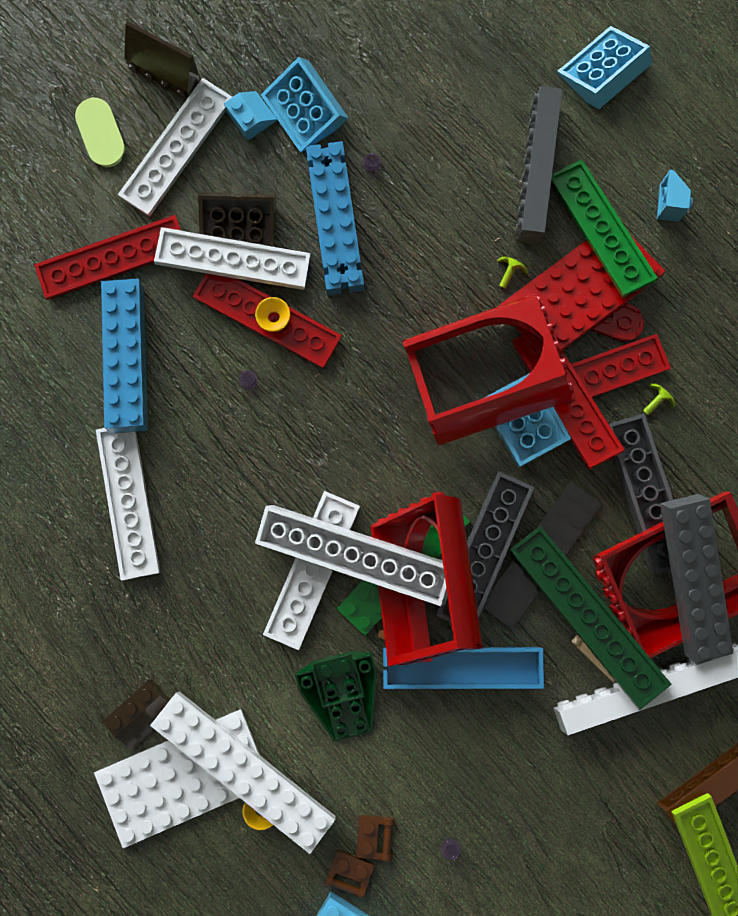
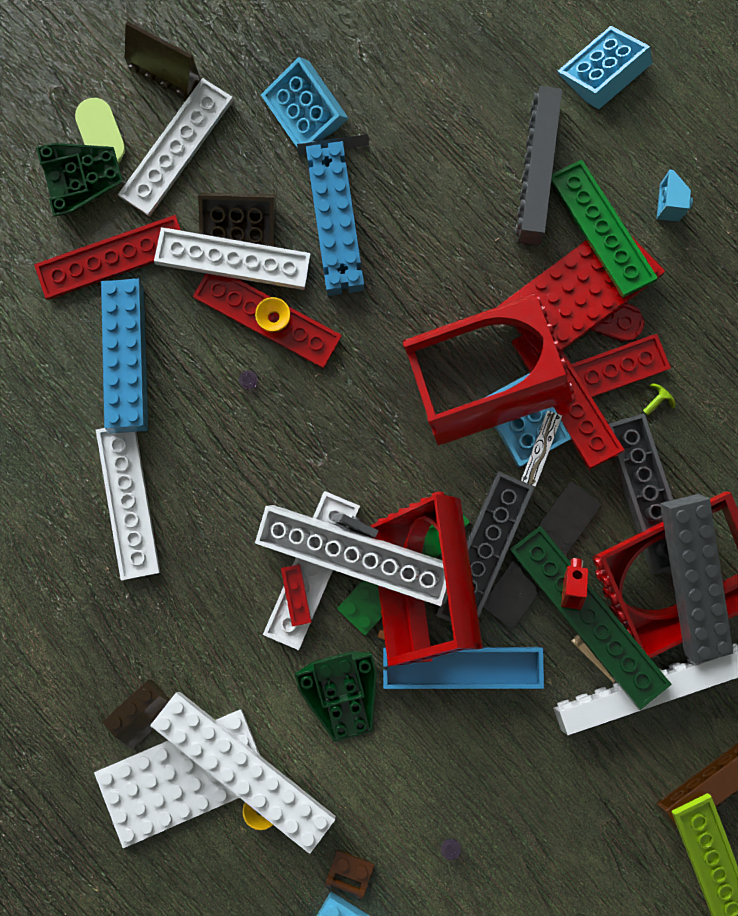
(77, 174): none -> dark green wedge
(249, 113): medium azure slope -> none
(296, 595): none -> red plate
(348, 142): none -> dark grey sticker
(354, 524): none -> dark grey plate
(368, 837): reddish brown plate -> none
(371, 162): clear purple plate -> none
(513, 264): lime plant -> none
(541, 448): none -> sticker
(575, 585): none -> red torso

